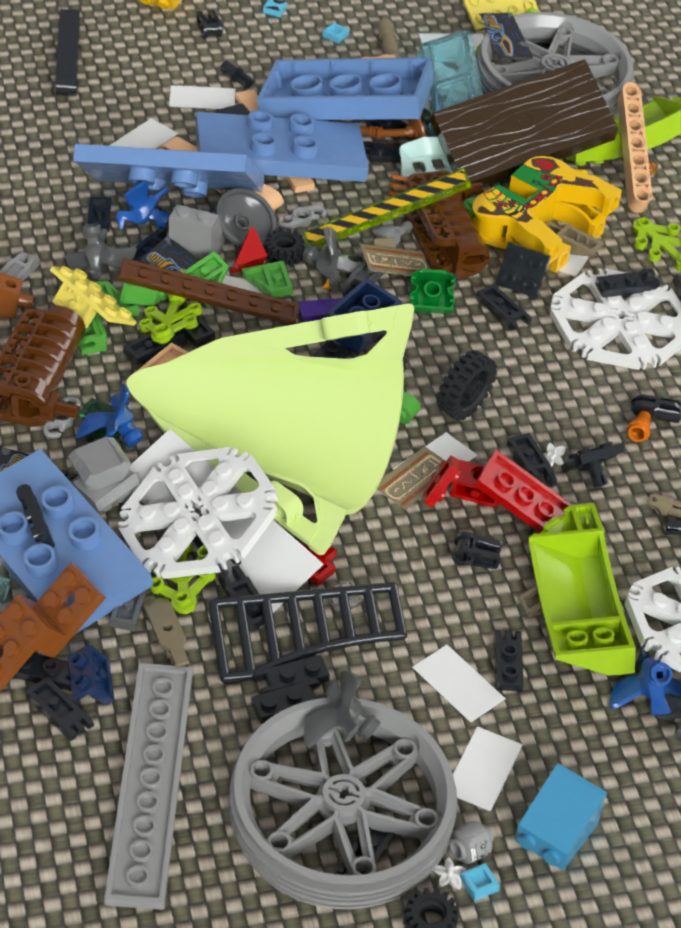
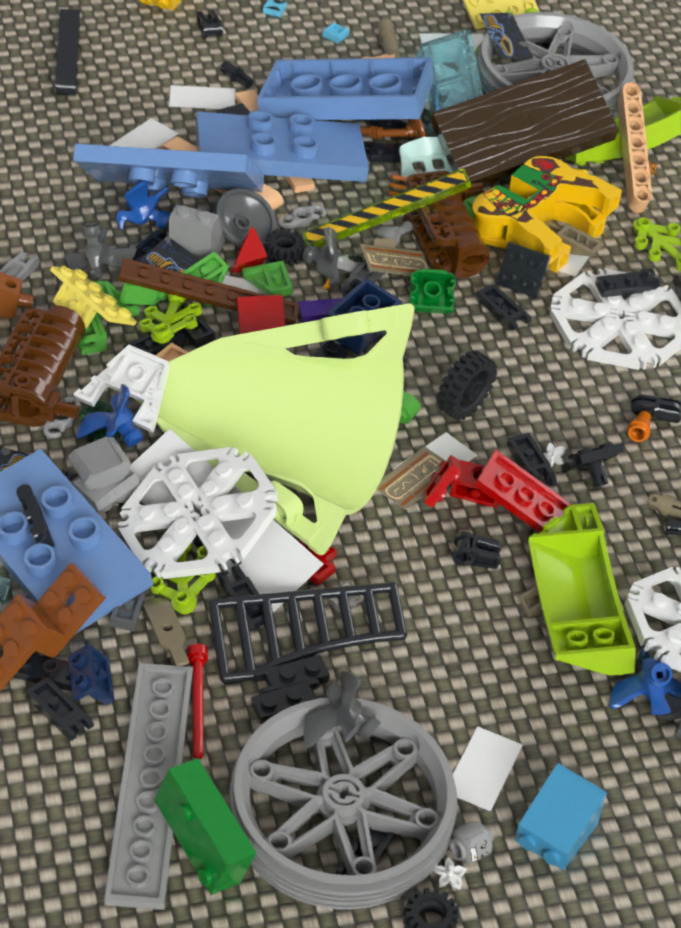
(100, 212): black hinge -> none
(143, 375): none -> white wing
(197, 657): none -> red piece
(204, 826): none -> green brick
(260, 313): none -> red tile
(458, 683): white sticker -> none
(479, 882): medium azure tile -> none
(508, 661): black hinge -> none

